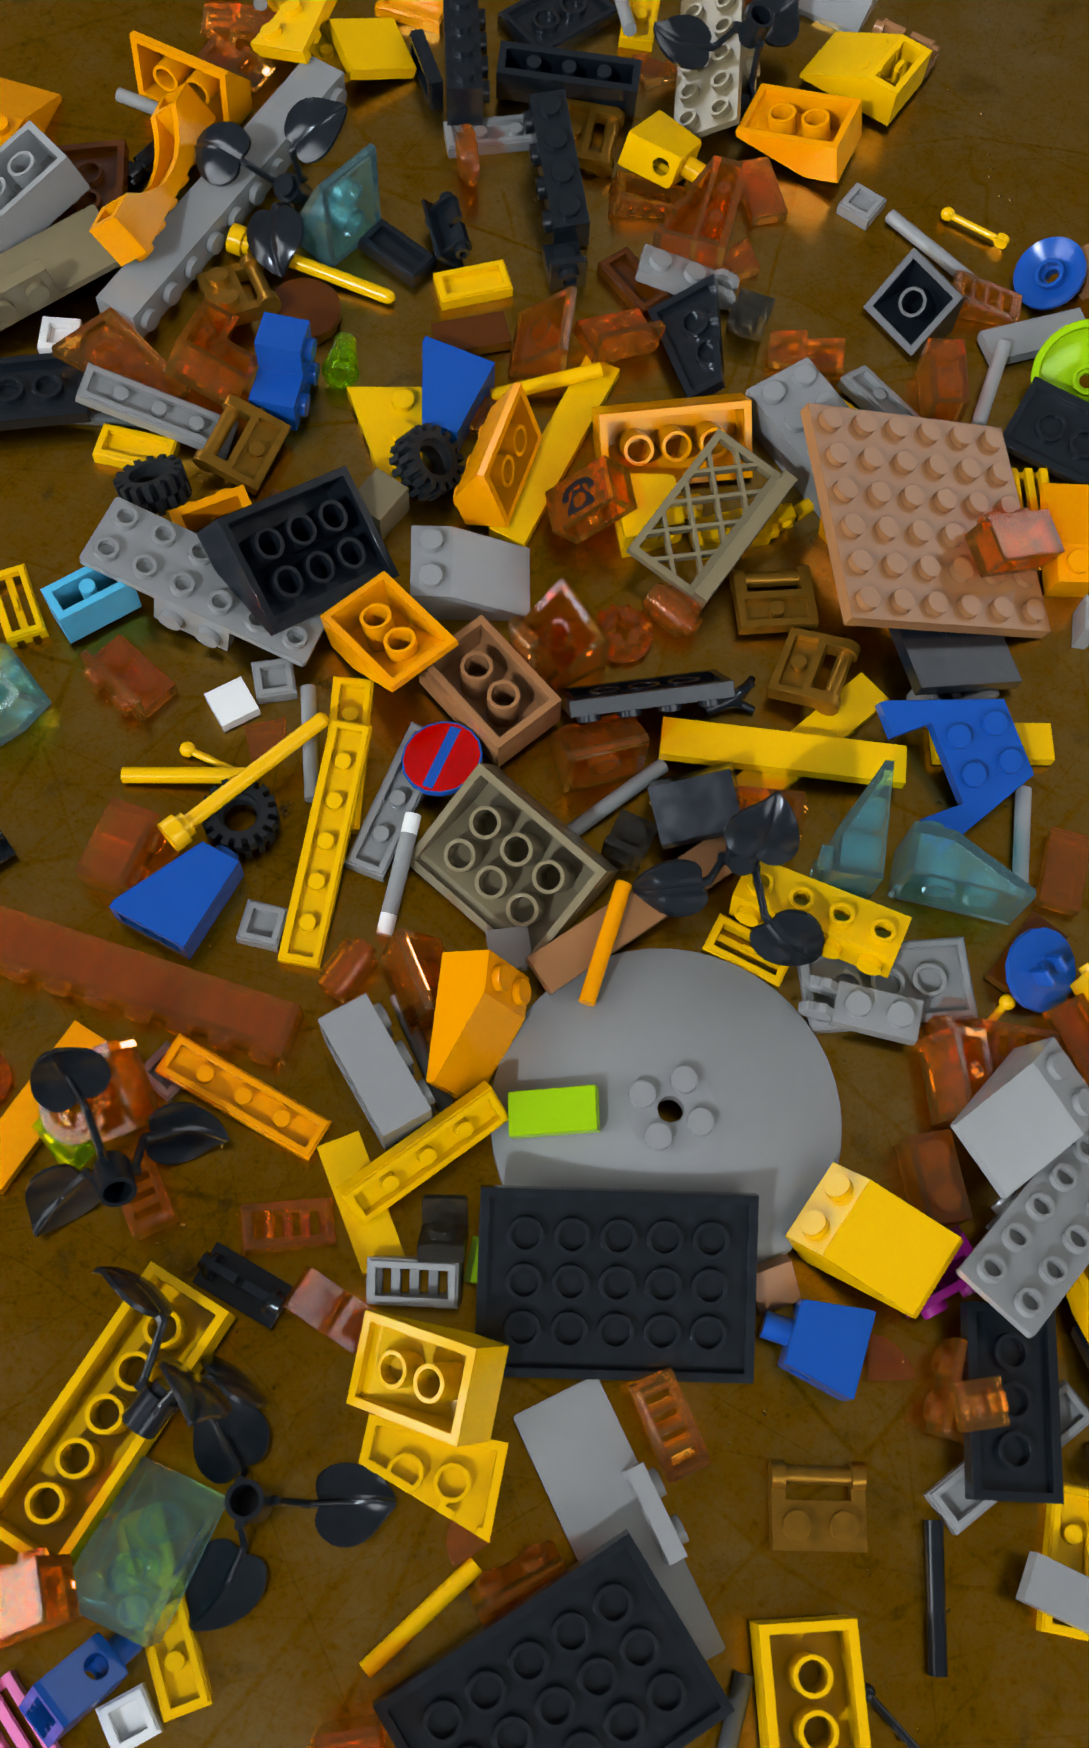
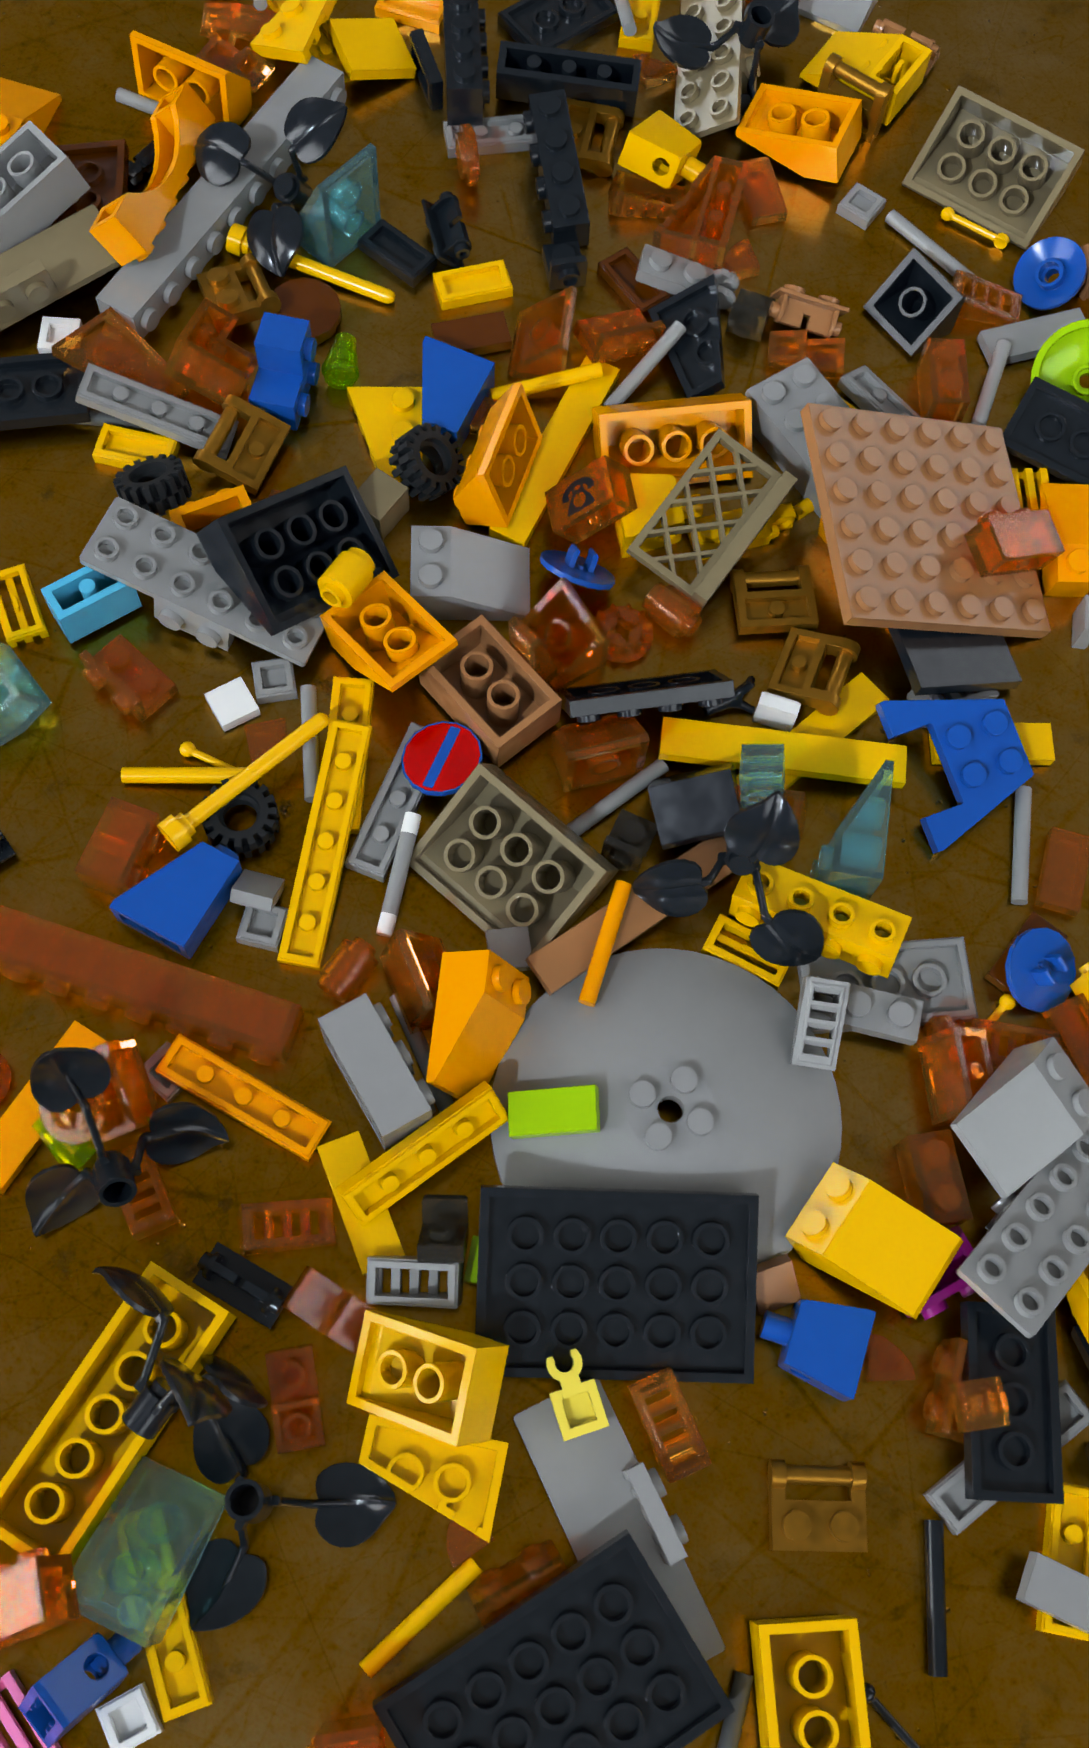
(257, 890): none -> light grey tile
(295, 1398): none -> clear orange slope
(346, 577): none -> yellow brick
(577, 568): none -> blue piece
(577, 1402): none -> light yellow plate
(646, 364): none -> light grey bar
(761, 772): none -> clear light blue brick
(776, 711): none -> white tile
(795, 304): none -> medium nougat hinge
(838, 1009): none -> light grey slope
(872, 110): none -> pearl gold plate
(955, 875): clear light blue slope -> none
(994, 167): none -> dark tan slope

